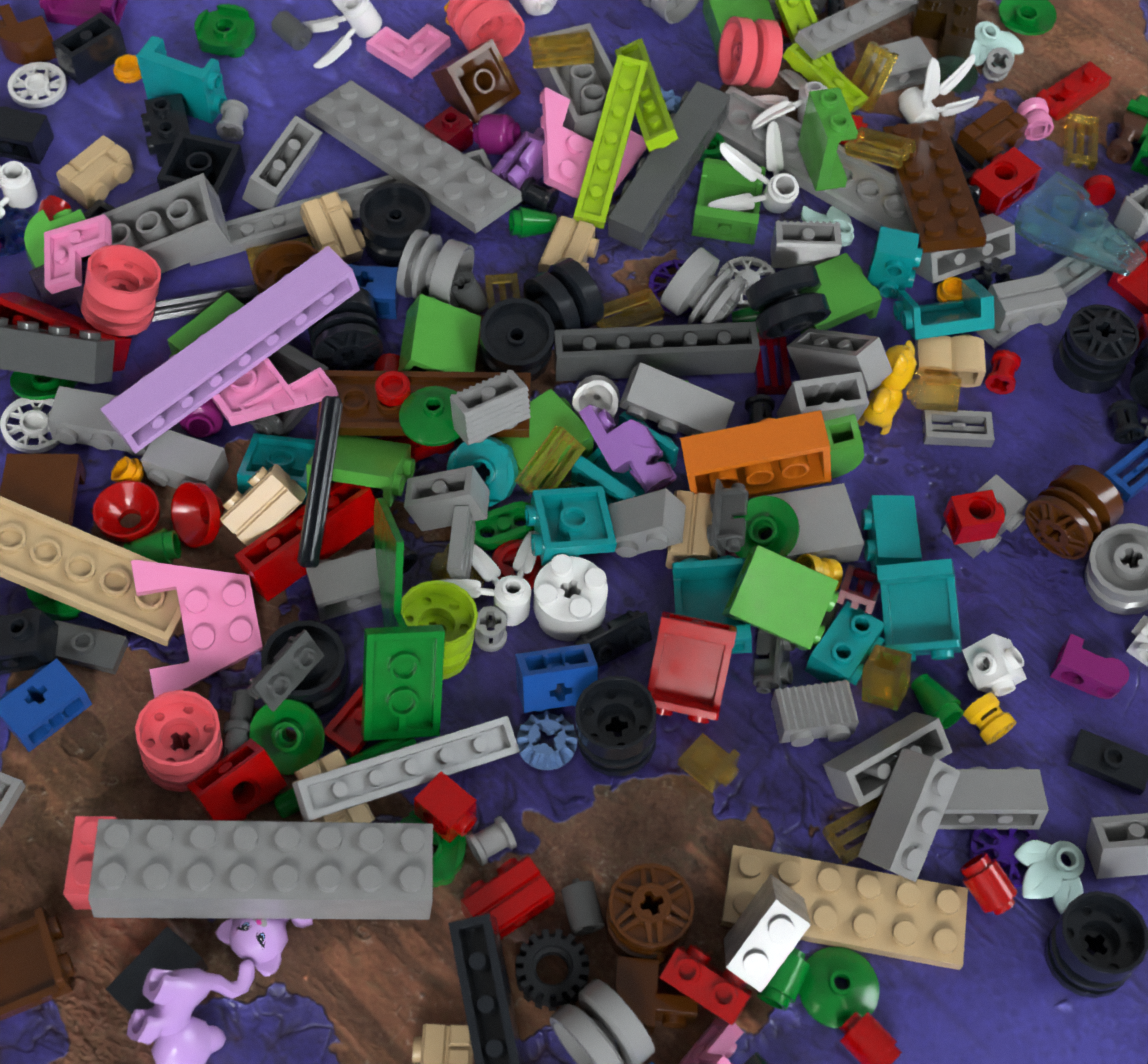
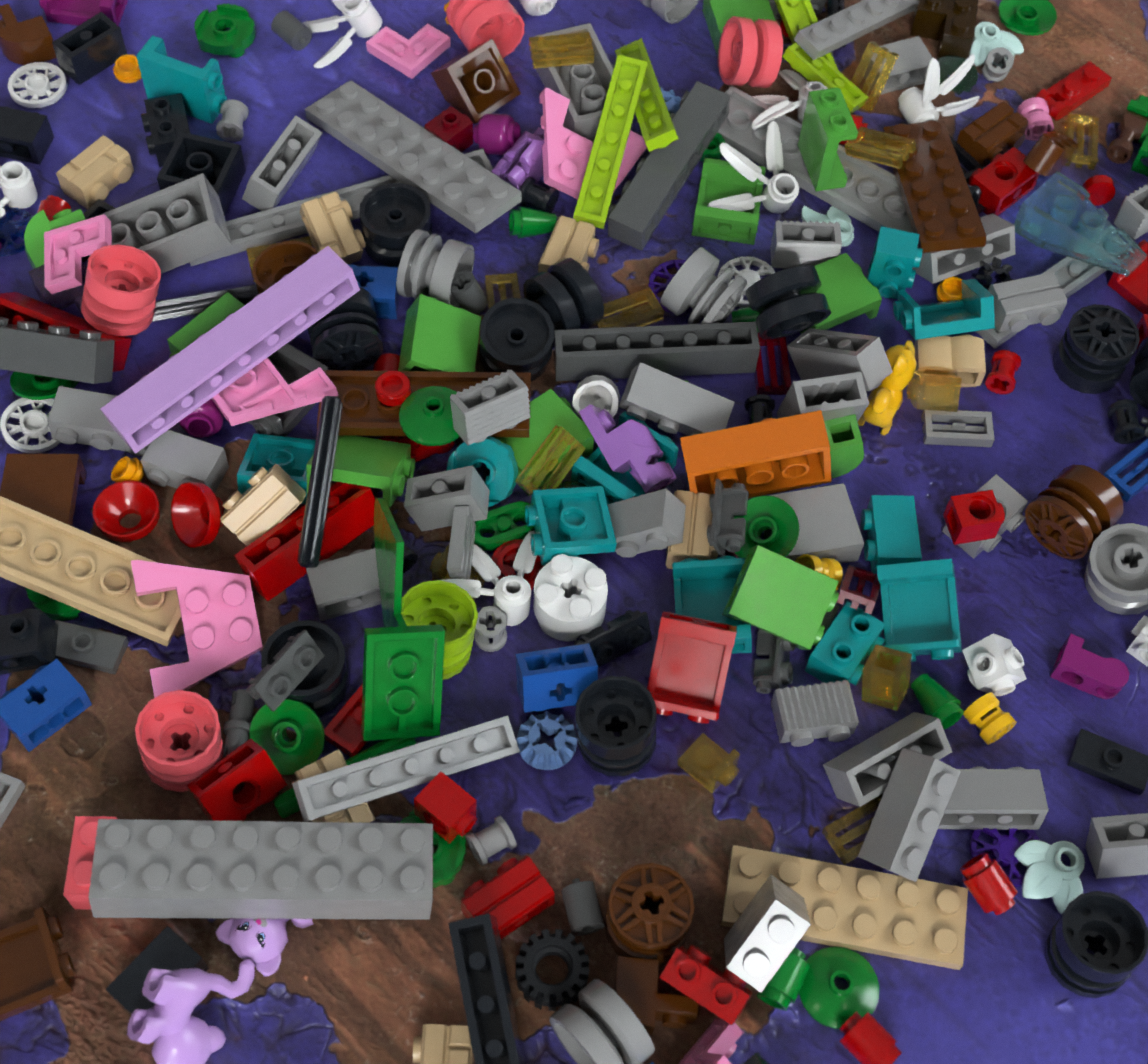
(158, 546): green cone -> none
(1051, 153): none -> reddish brown beam

